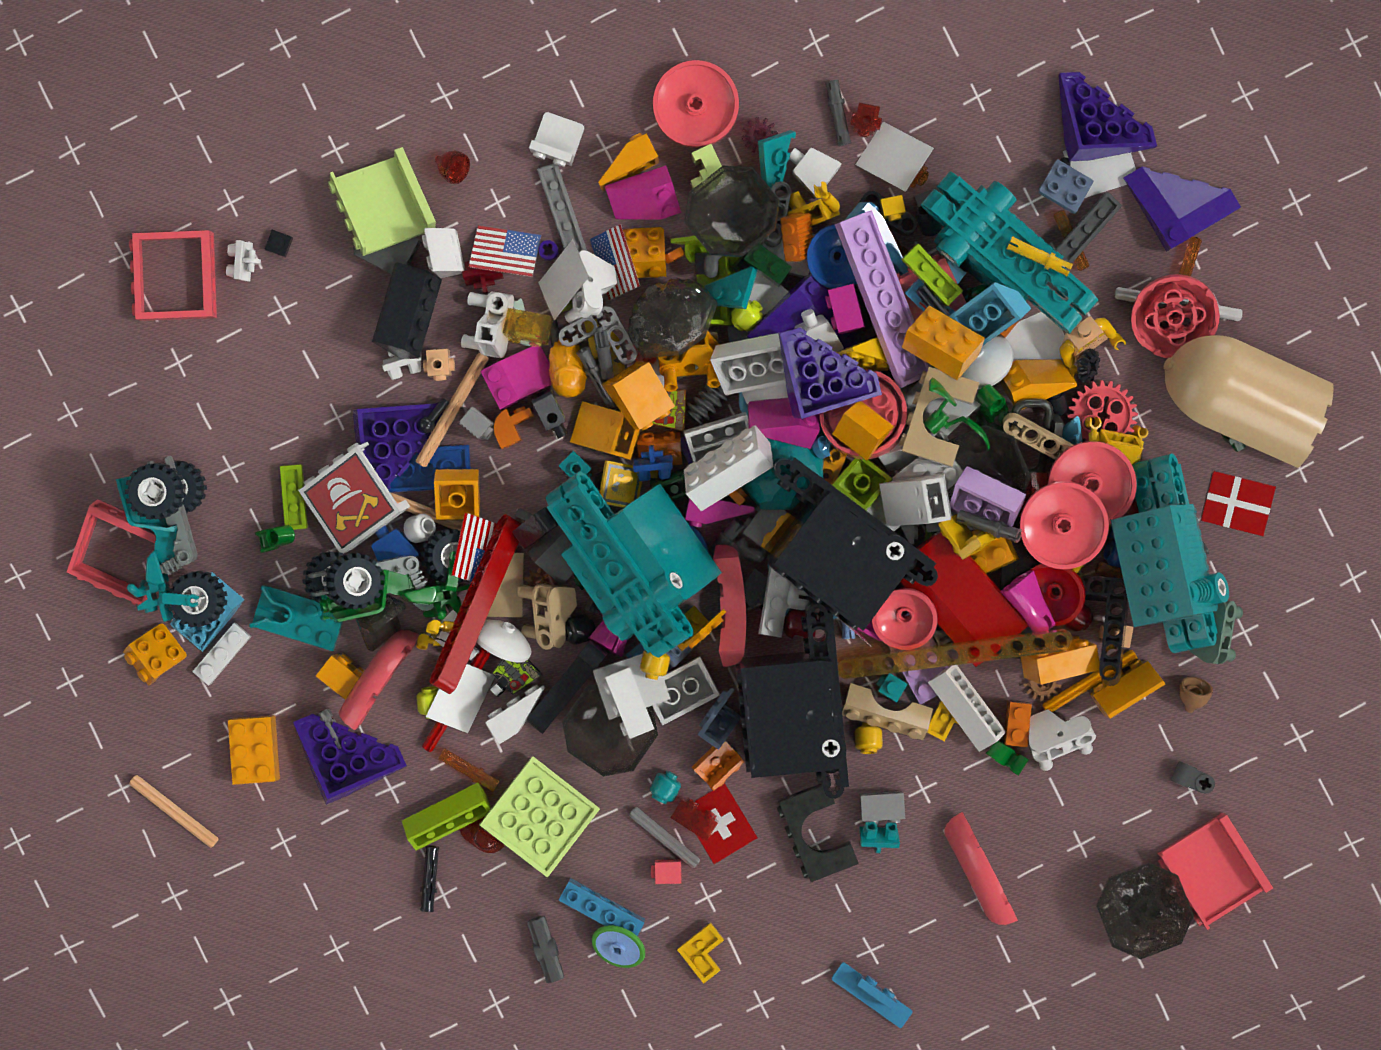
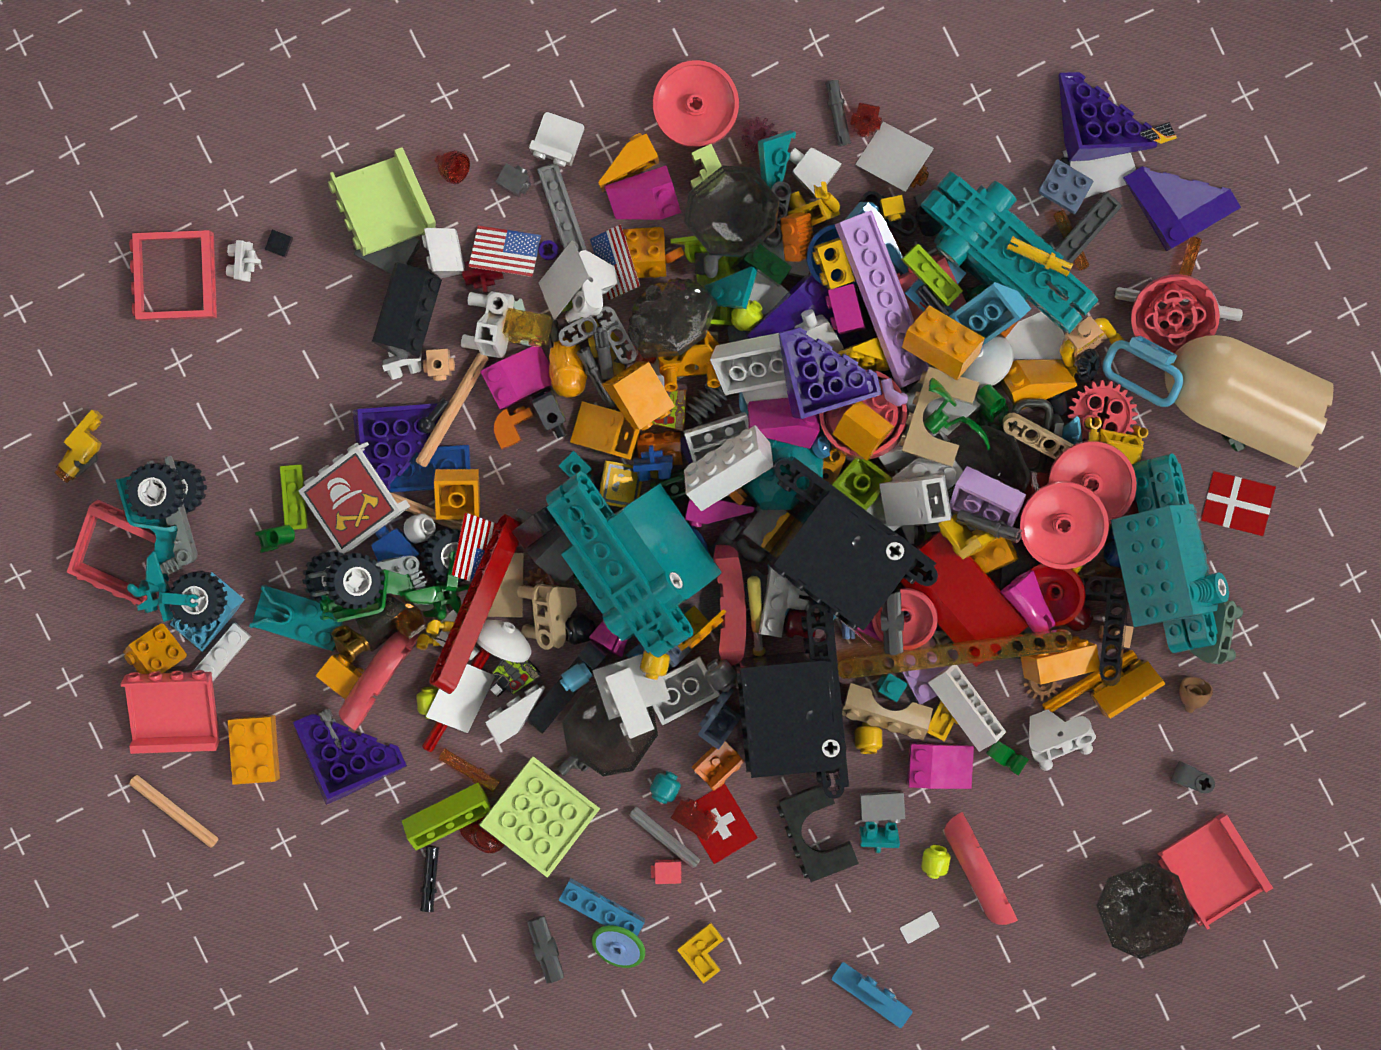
(83, 448): none -> yellow plate
(171, 712): none -> coral panel
(349, 642): none -> pearl gold piece
(410, 621): none -> clear orange brick
(477, 424): light grey brick -> none
(514, 179): none -> flat silver brick
(571, 762): none -> dark grey arm
(575, 677): none -> medium azure brick
(721, 675): none -> flat silver head
(755, 604): none -> light yellow piece
(838, 261): none -> yellow brick
(891, 395): none -> lavender arm
(893, 623): none -> dark grey piece
(919, 927): none -> white sticker
(935, 861): none -> neon yellow head
(940, 766): none -> dark pink slope
(1017, 723): orange brick -> none
(1154, 355): none -> medium azure bar
(1160, 134): none -> sticker

